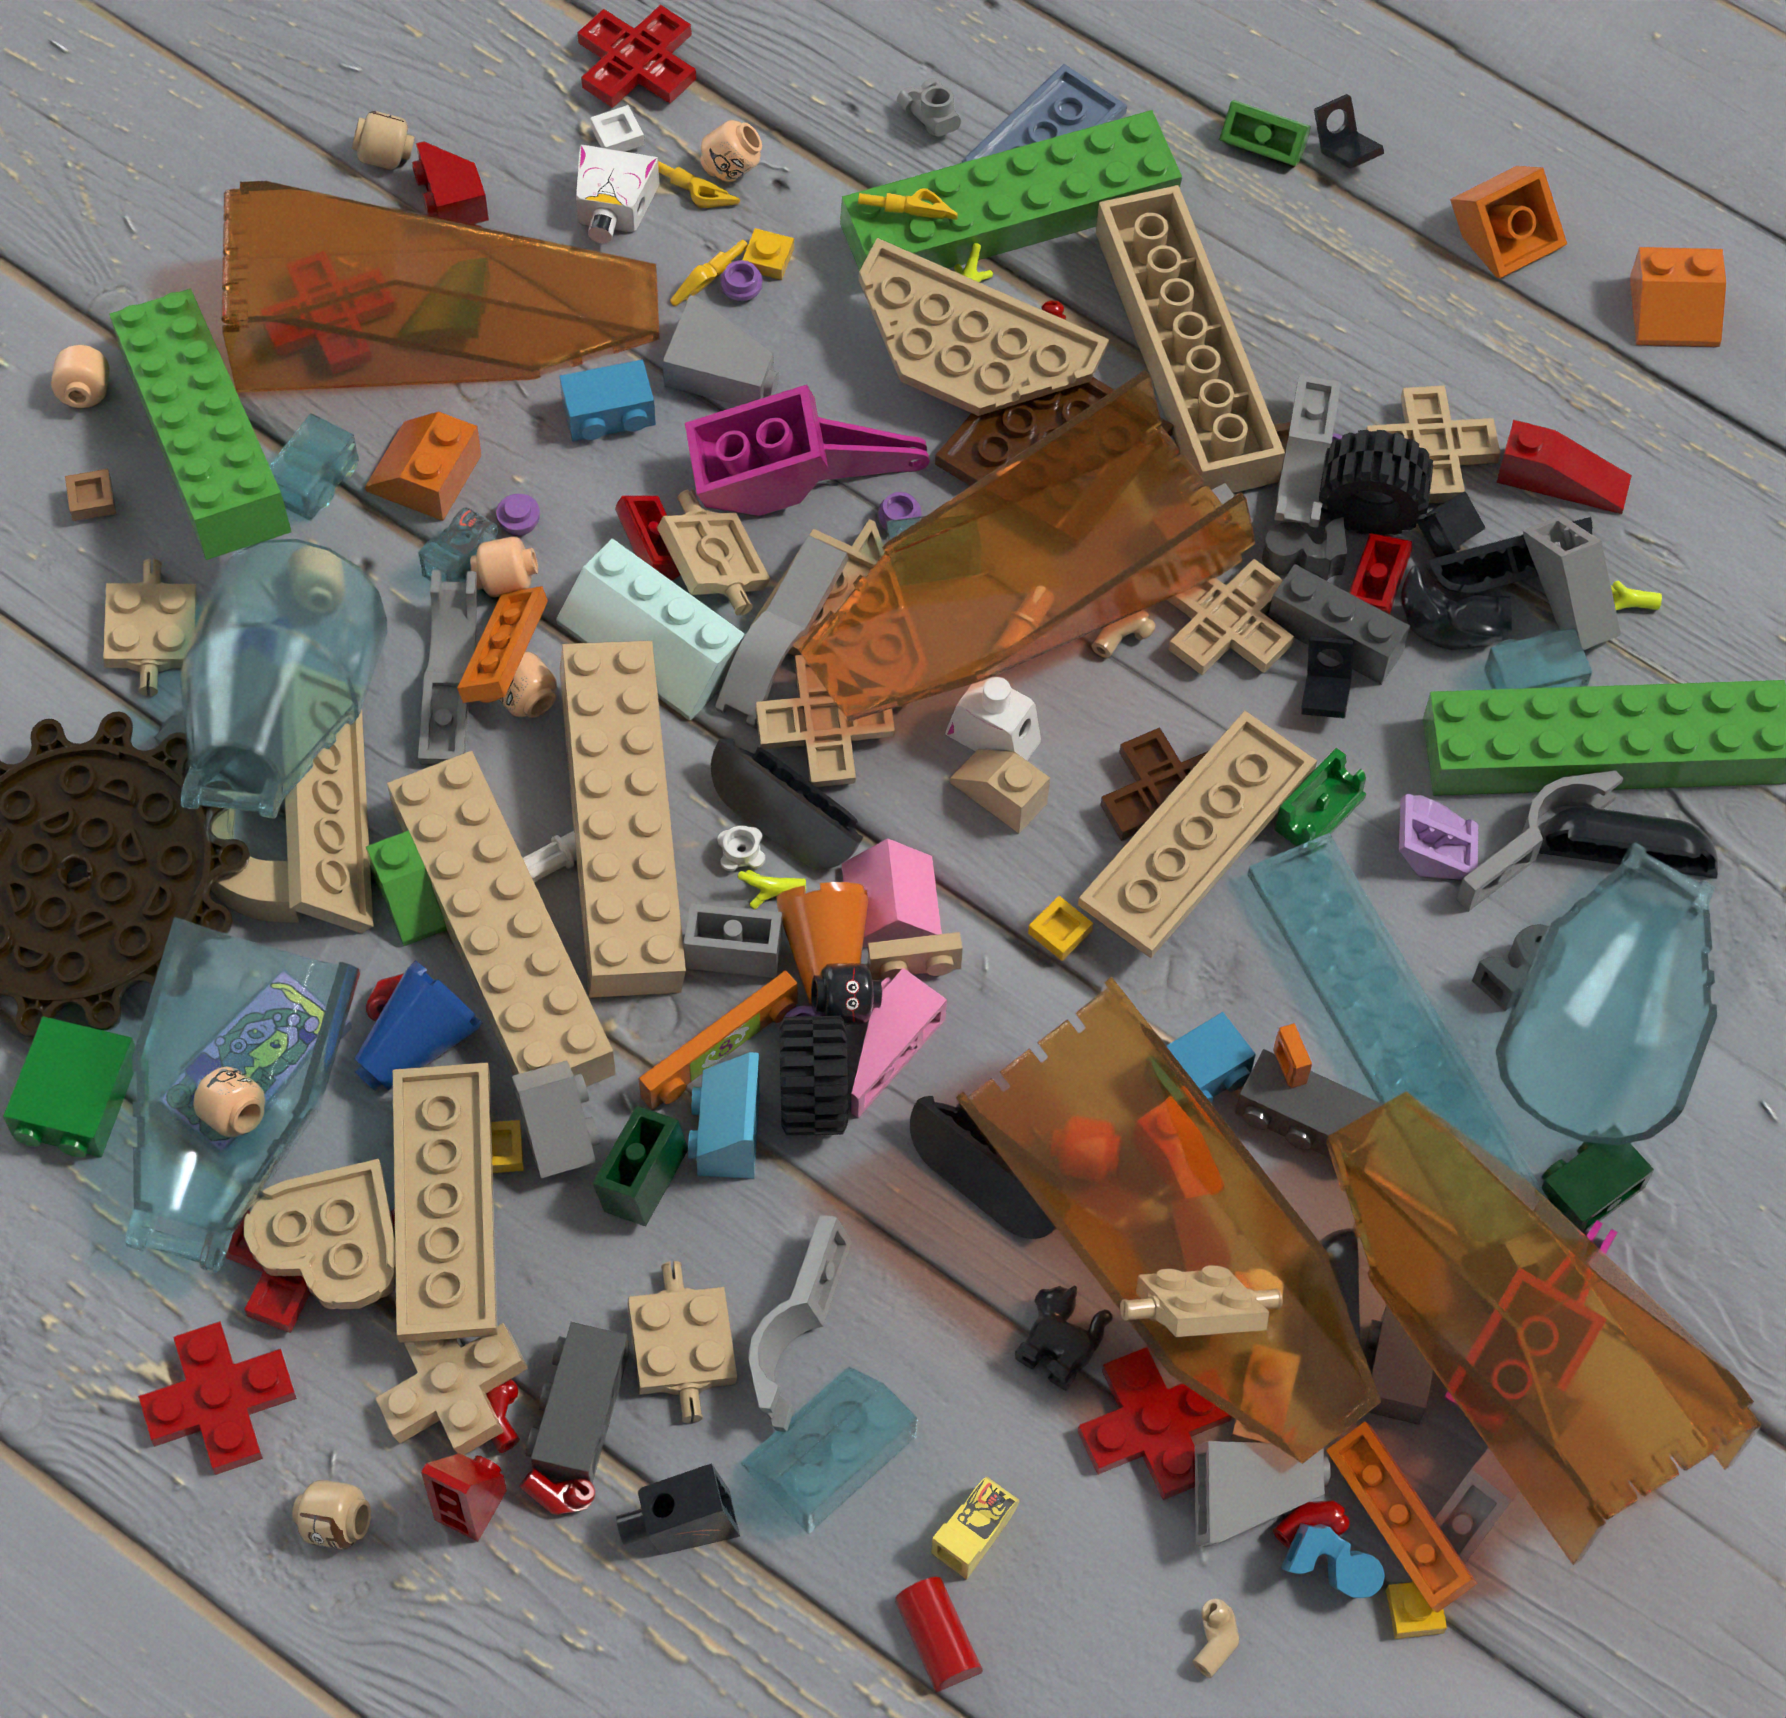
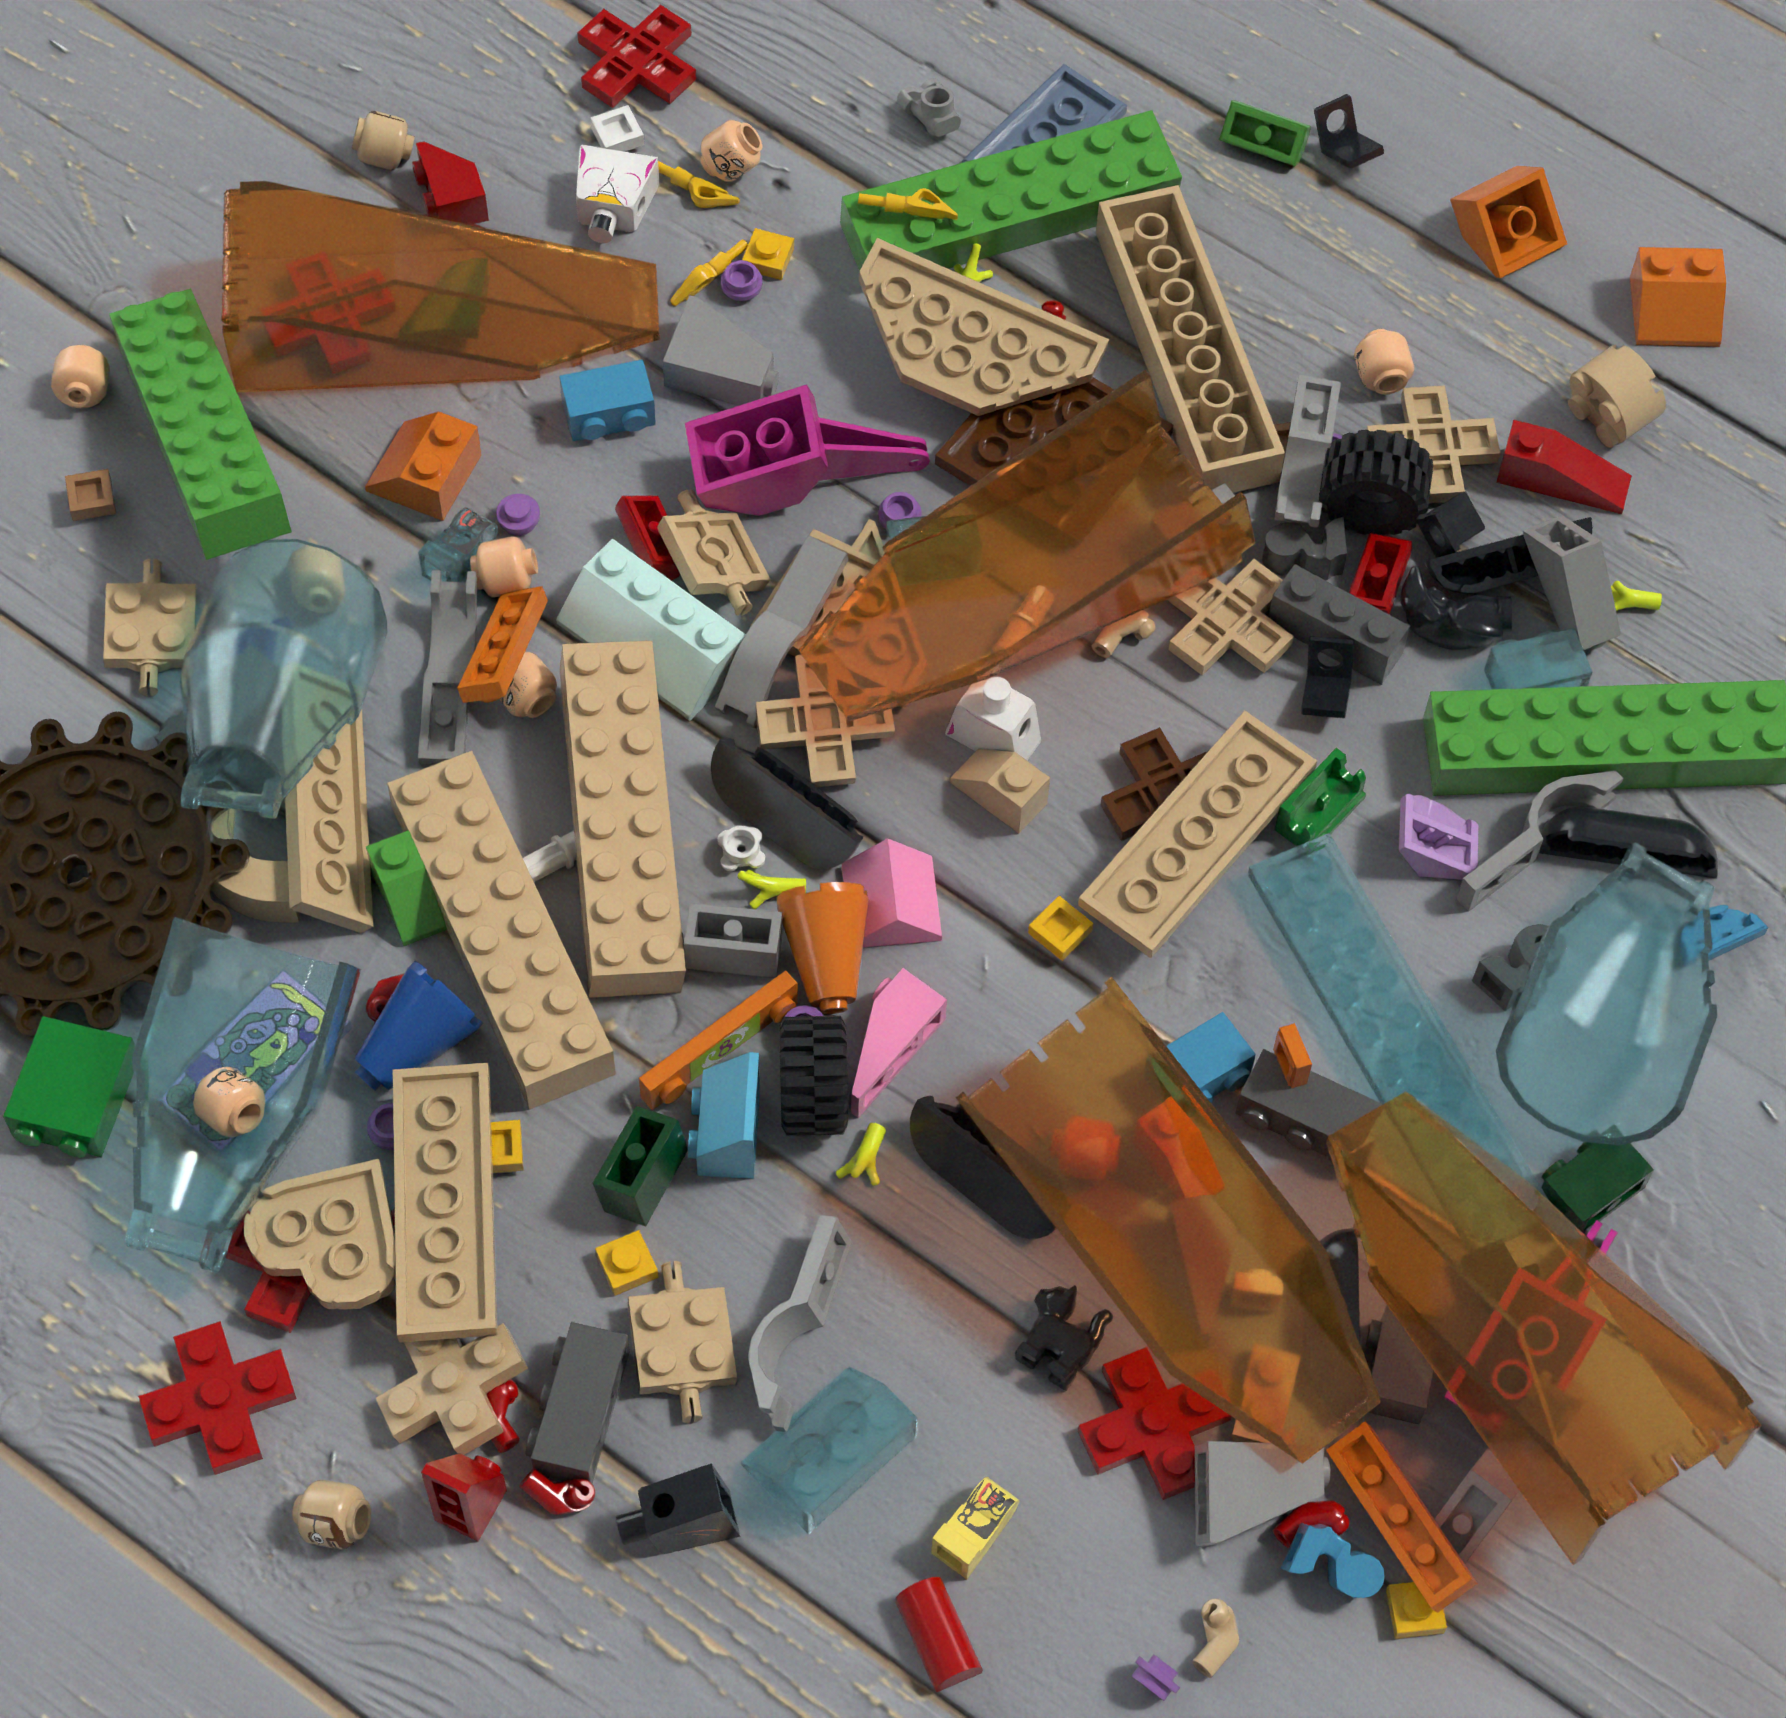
(314, 465): clear light blue brick -> none
(381, 1128): none -> medium lavender plate
(555, 1118): light grey brick -> none
(626, 1262): none -> yellow plate
(846, 992): black head -> none
(865, 1155): none -> neon yellow bar
(917, 955): tan plate -> none
(1156, 1676): none -> medium lavender plate
(1200, 1302): tan plate -> none
(1384, 361): none -> light nougat head
(1616, 394): none -> tan brick
(1732, 929): none -> dark azure tile

